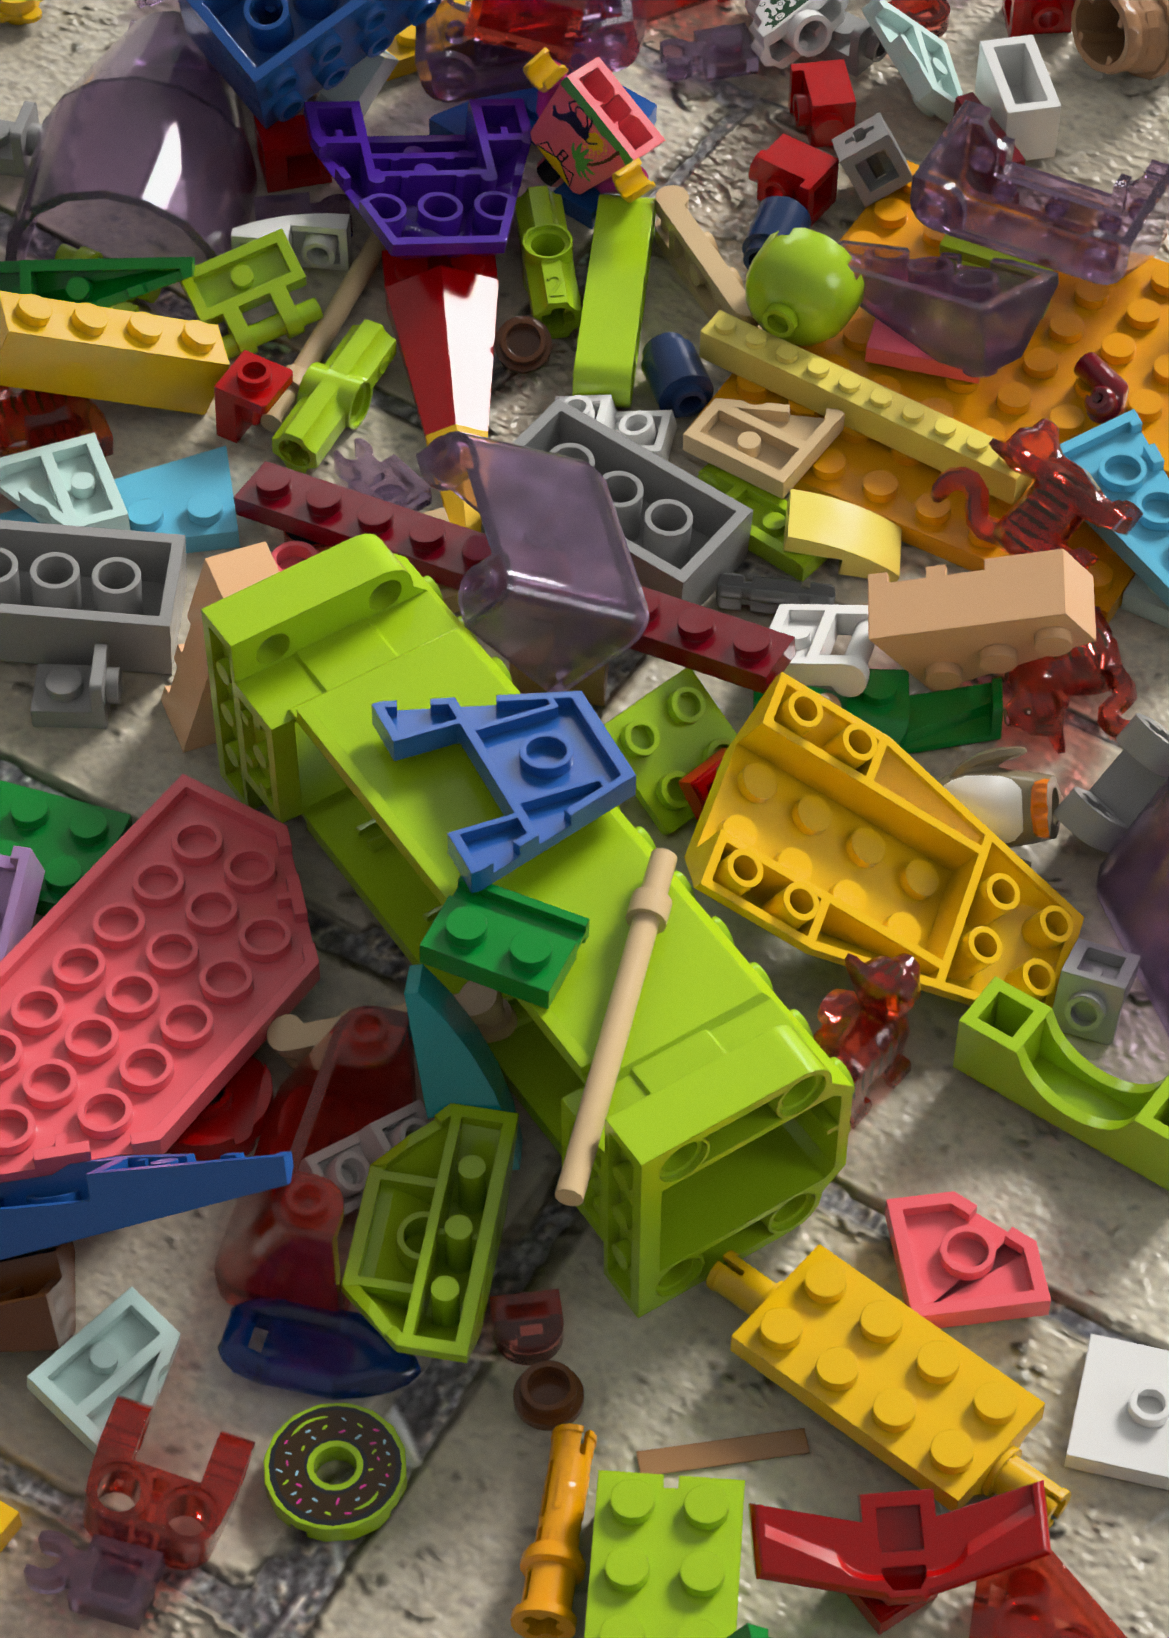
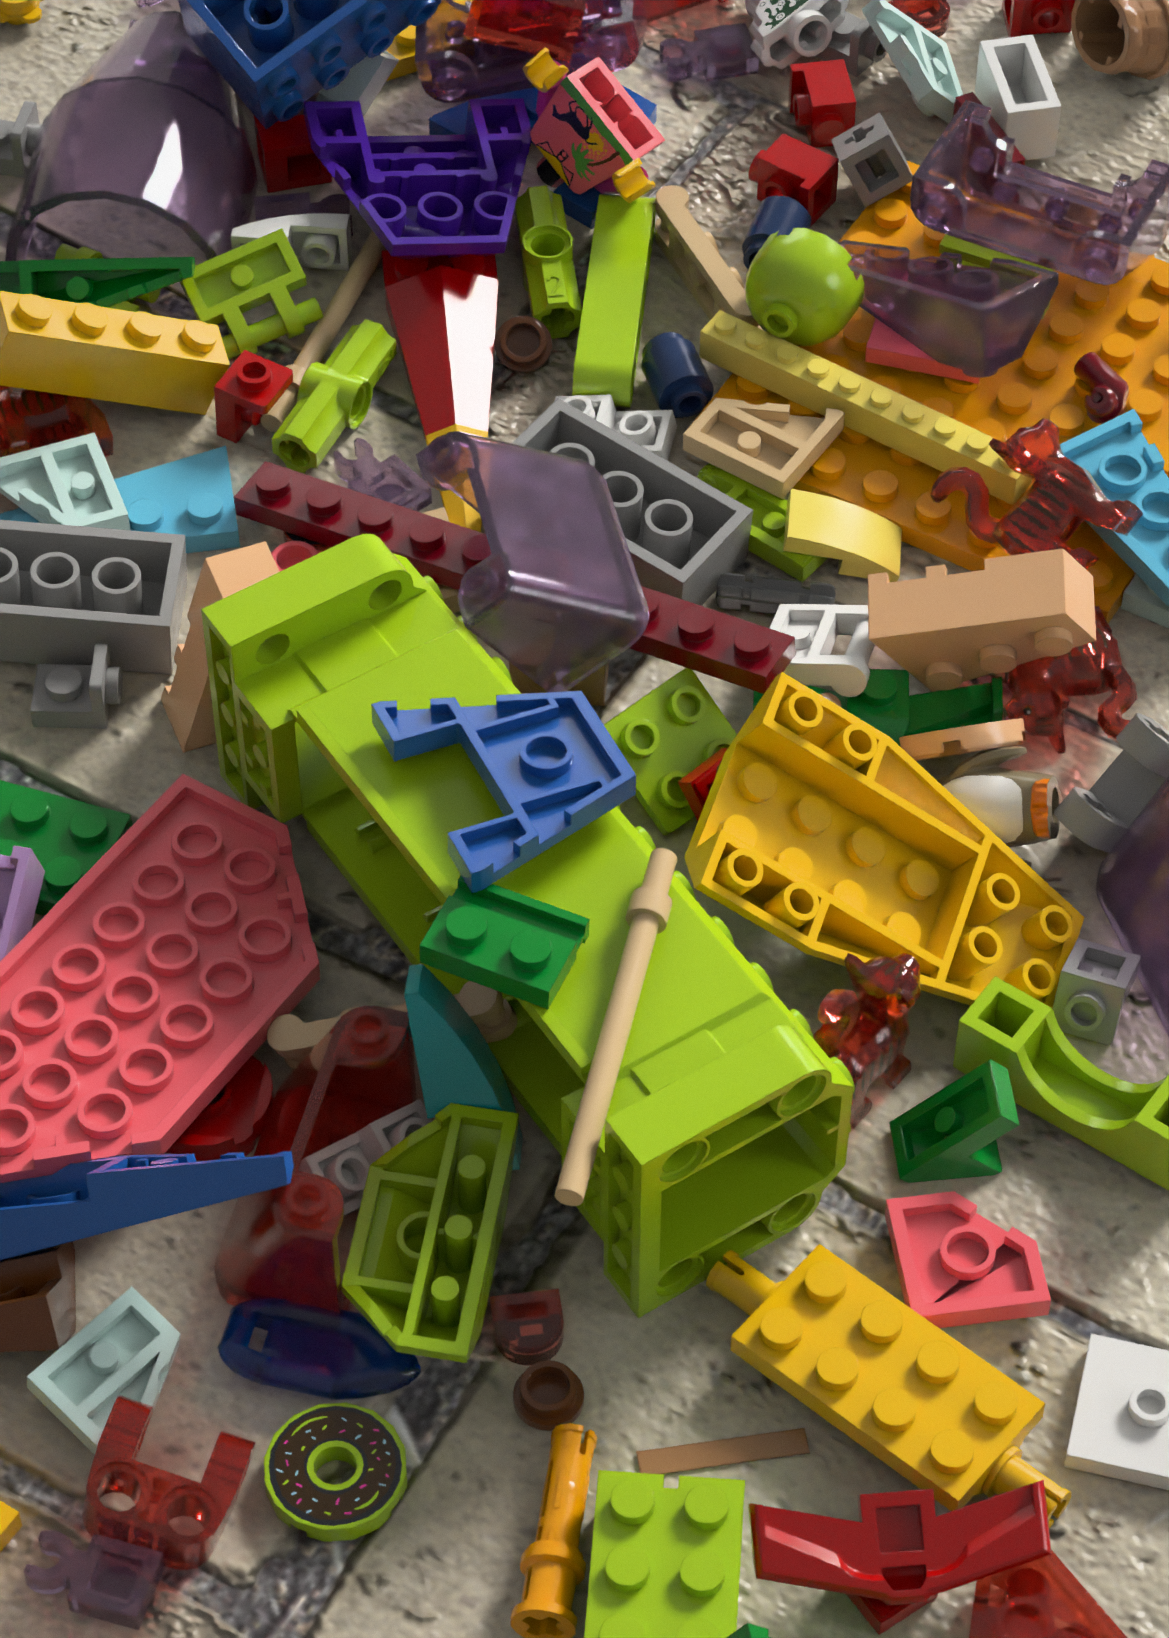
(956, 1128): none -> green slope
(964, 739): none -> light nougat tile

